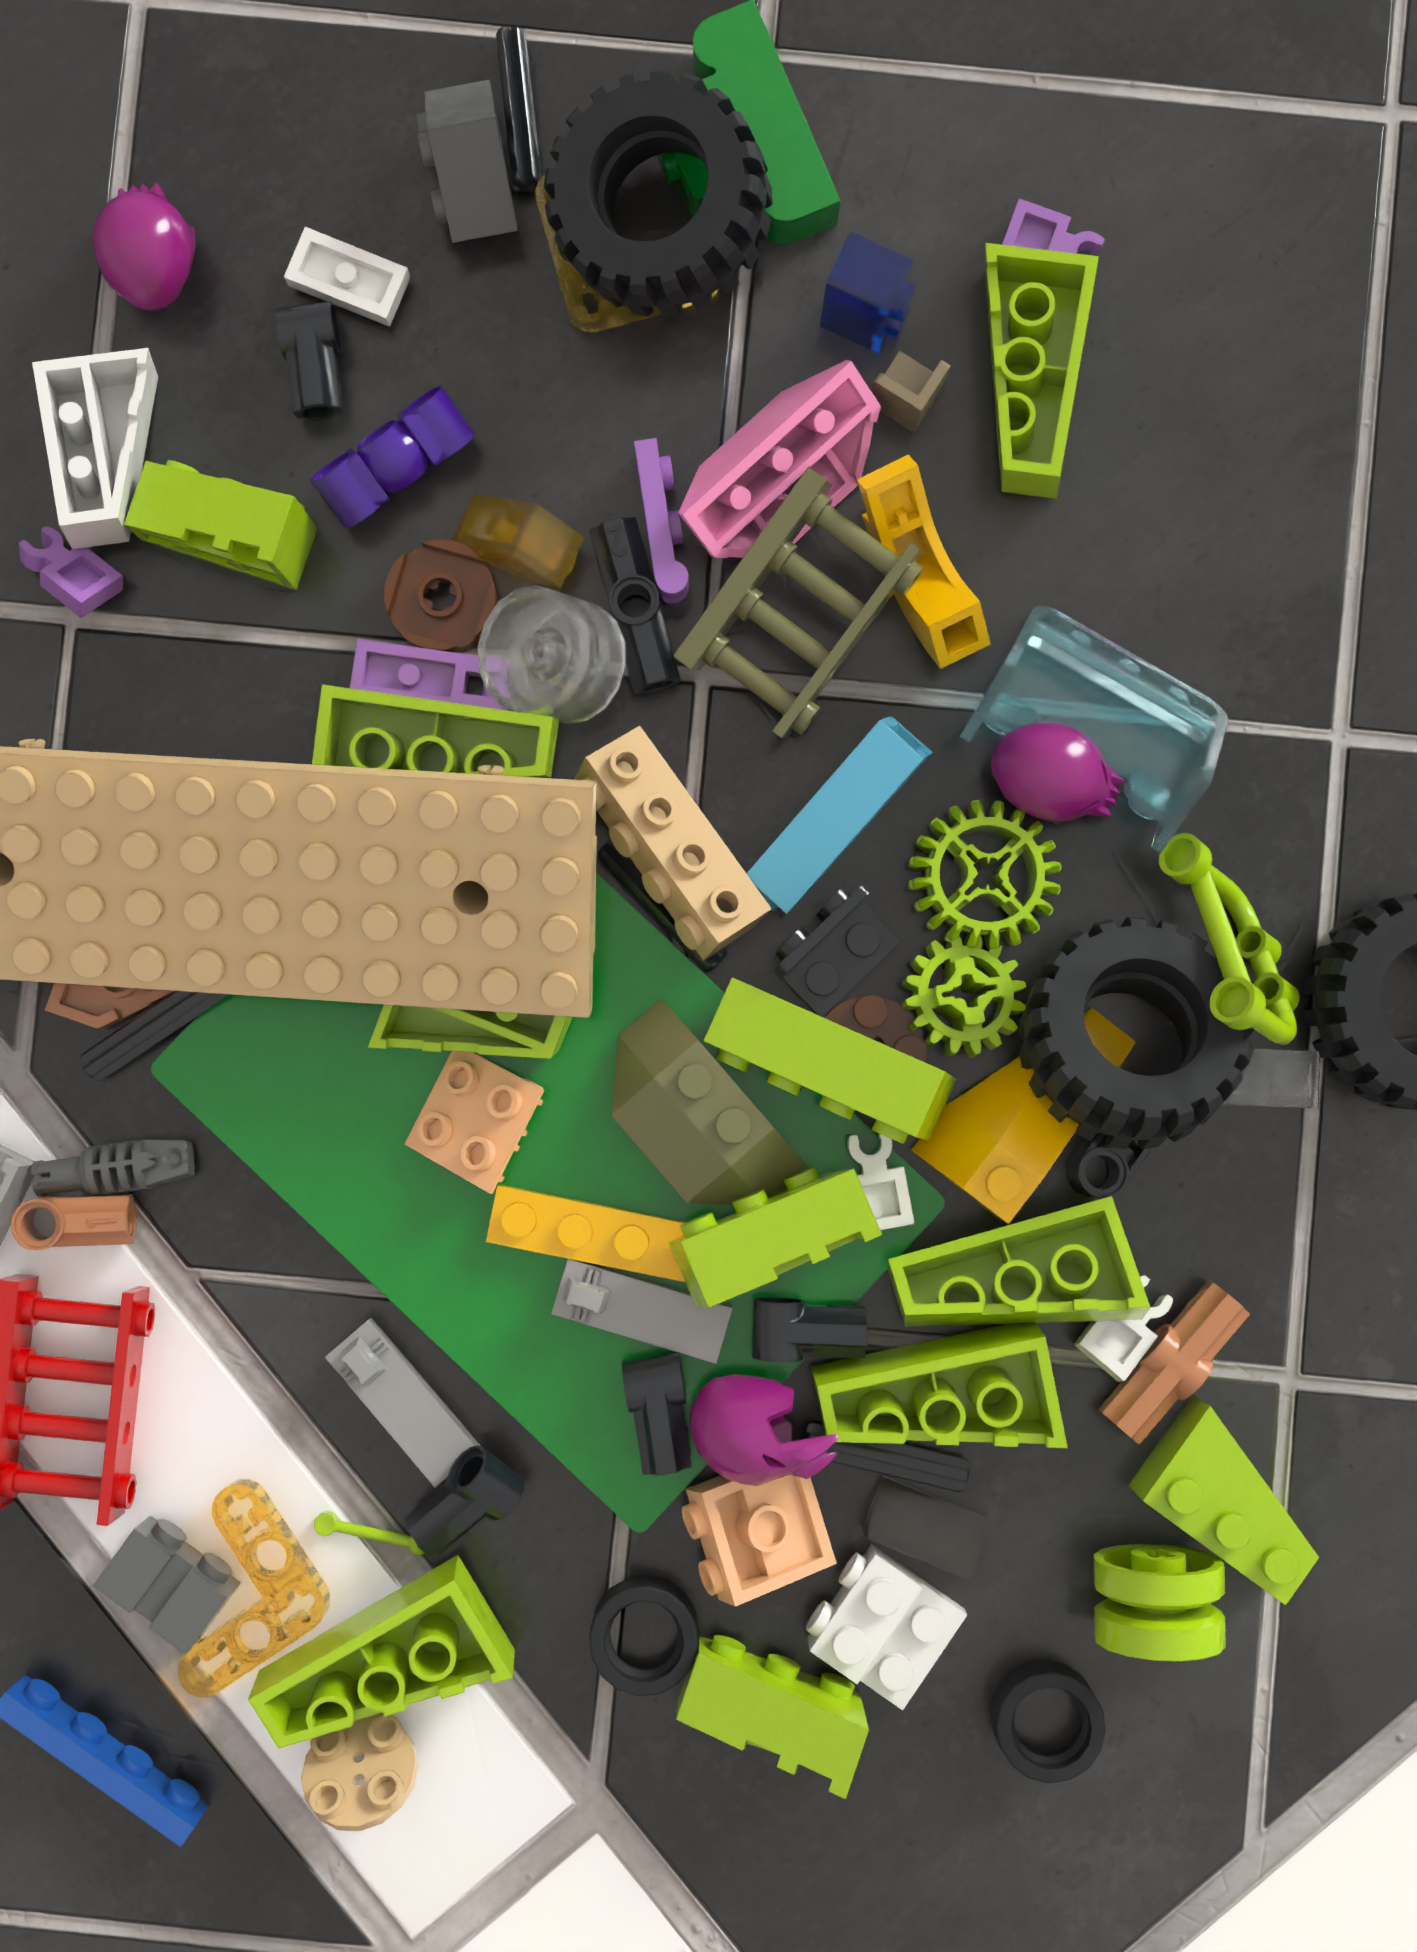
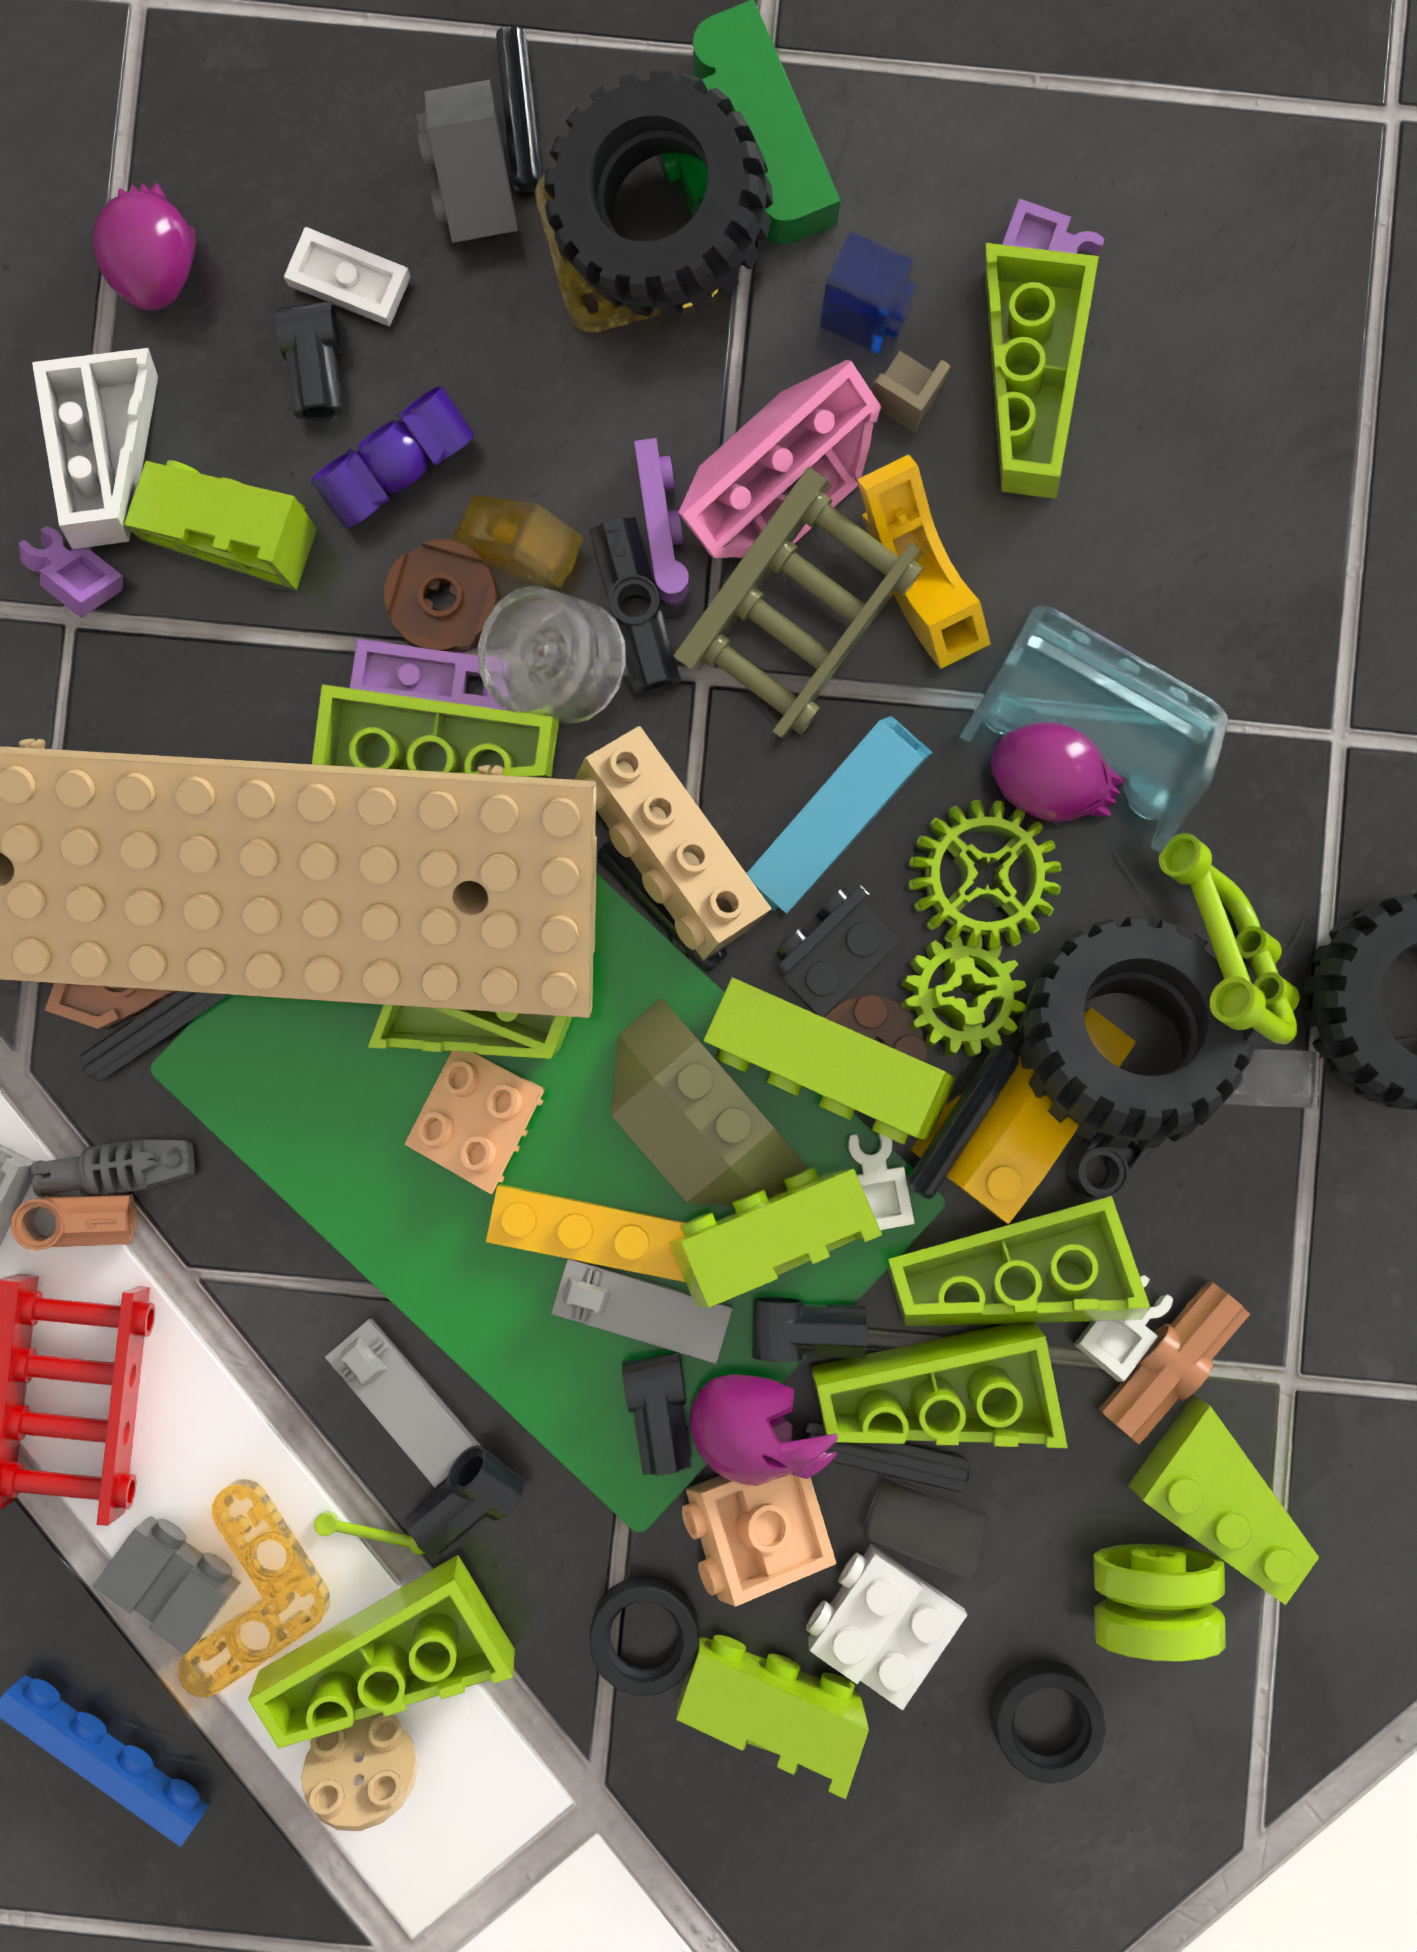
(962, 1122): none -> black axle

